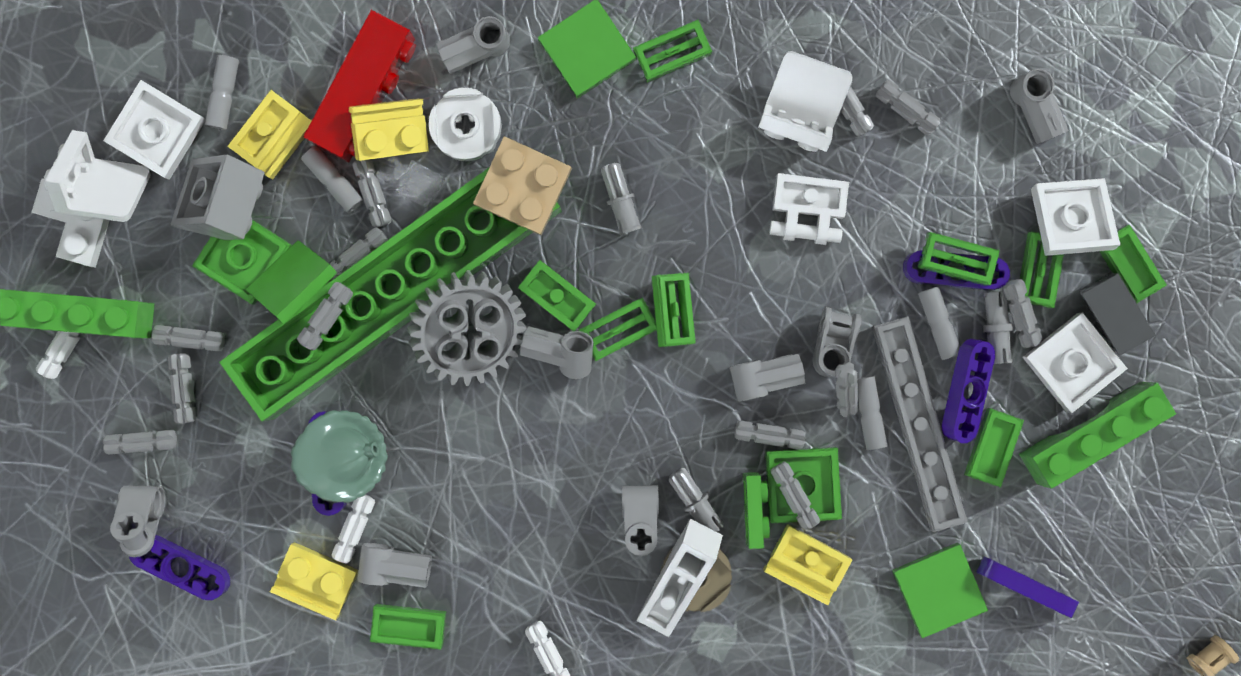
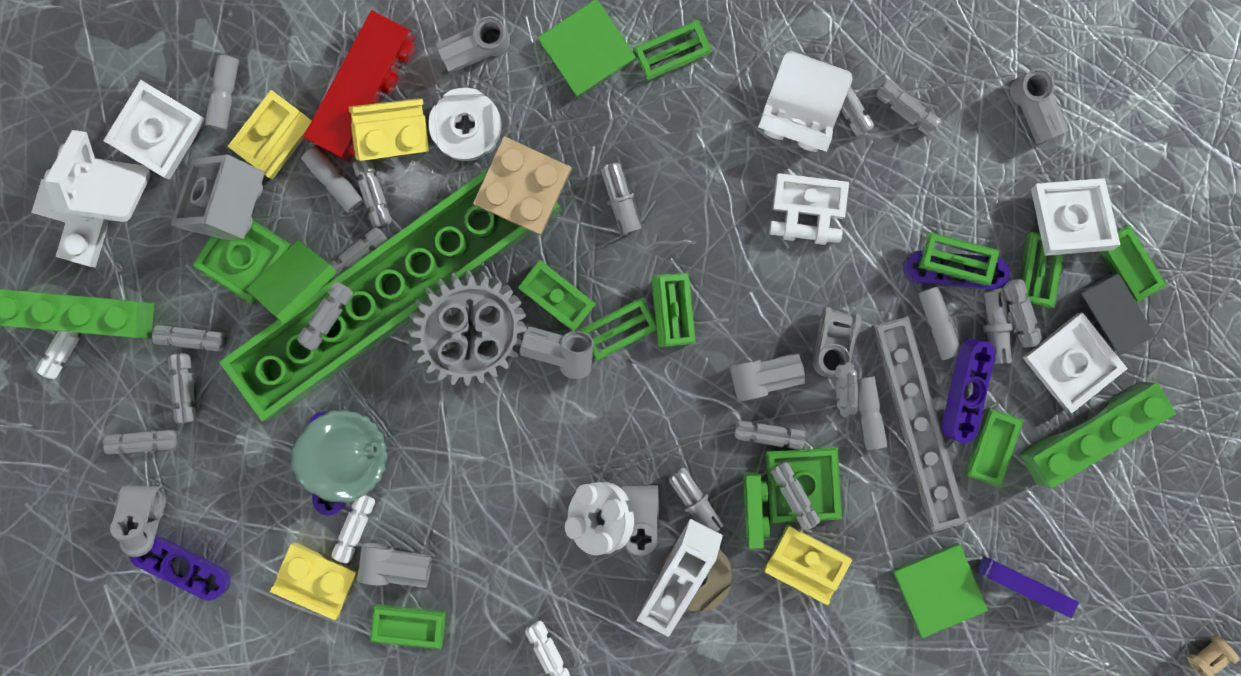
(582, 521): none -> white plate

